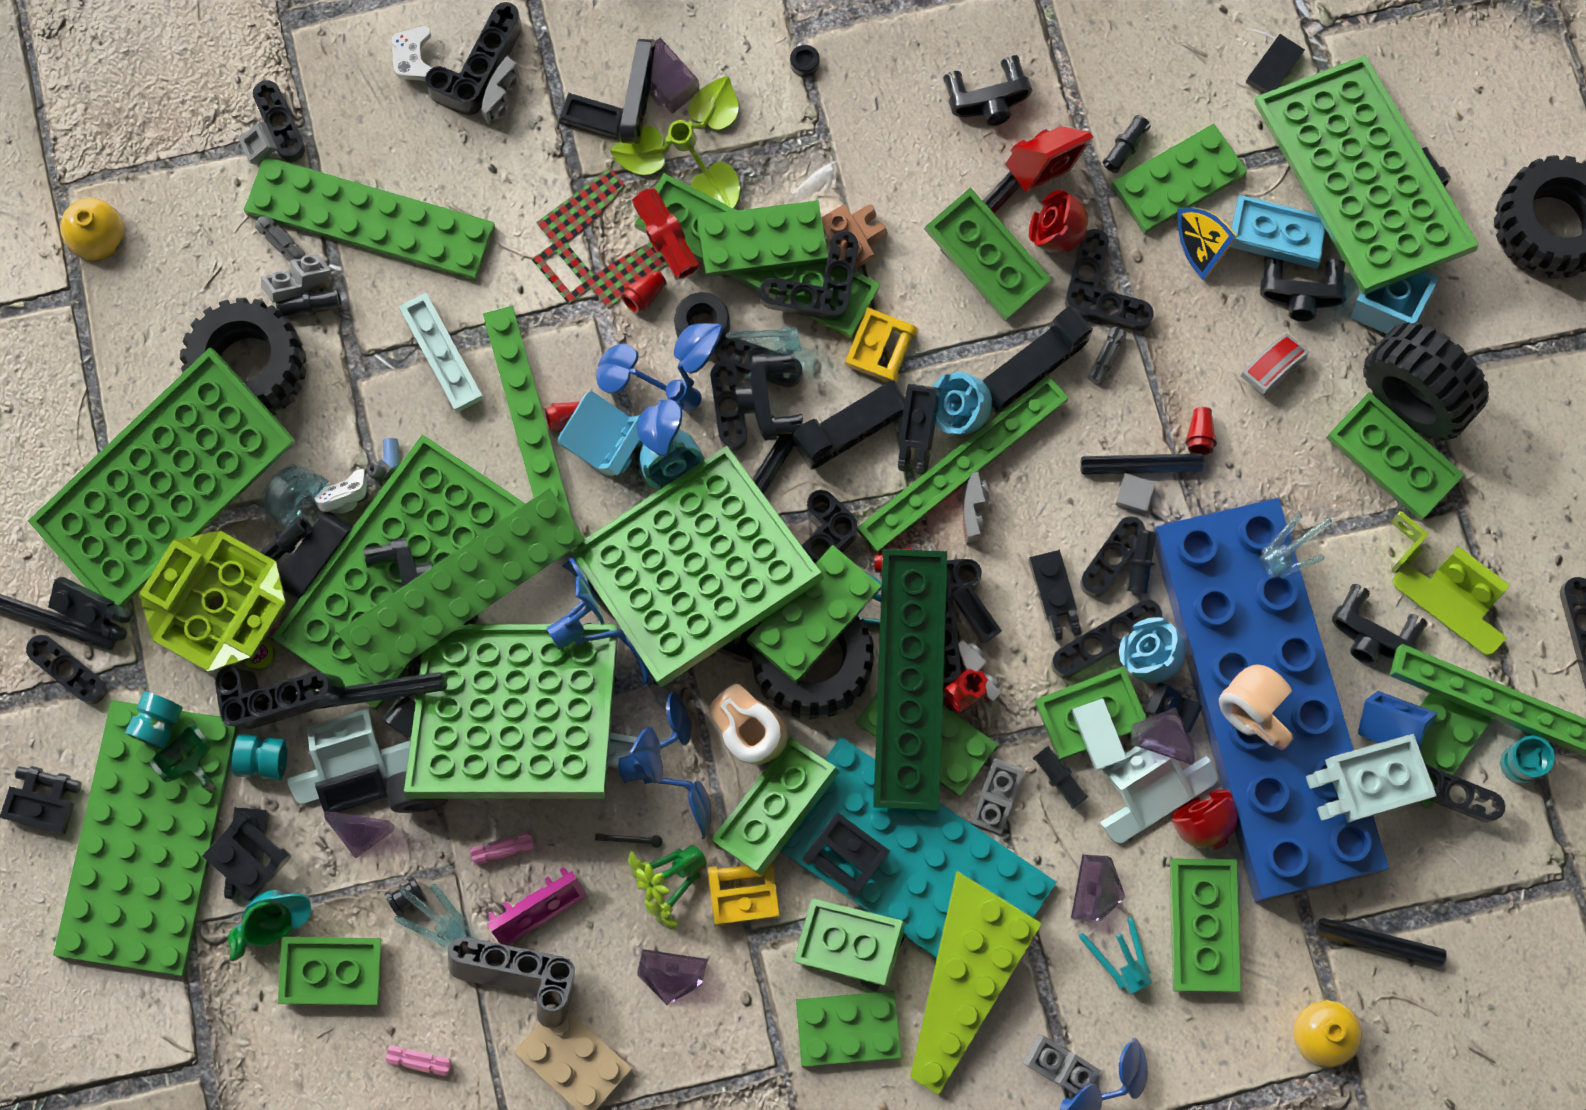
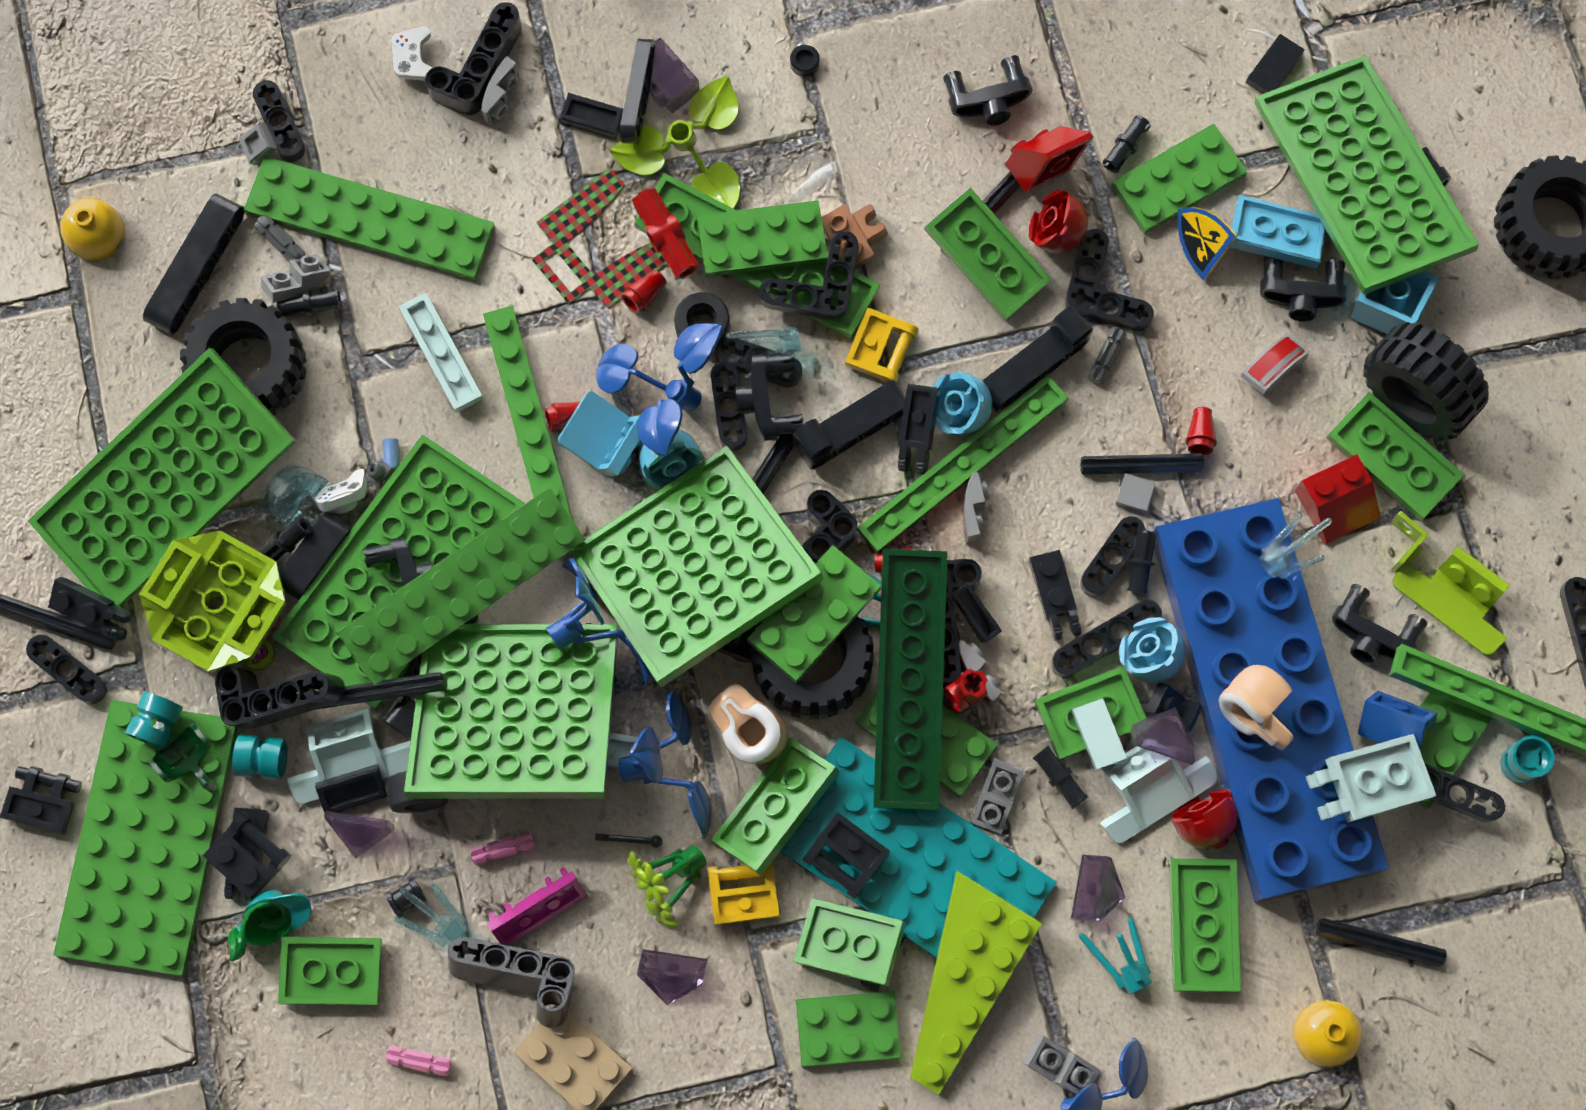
(193, 264): none -> black beam
(1343, 495): none -> red slope

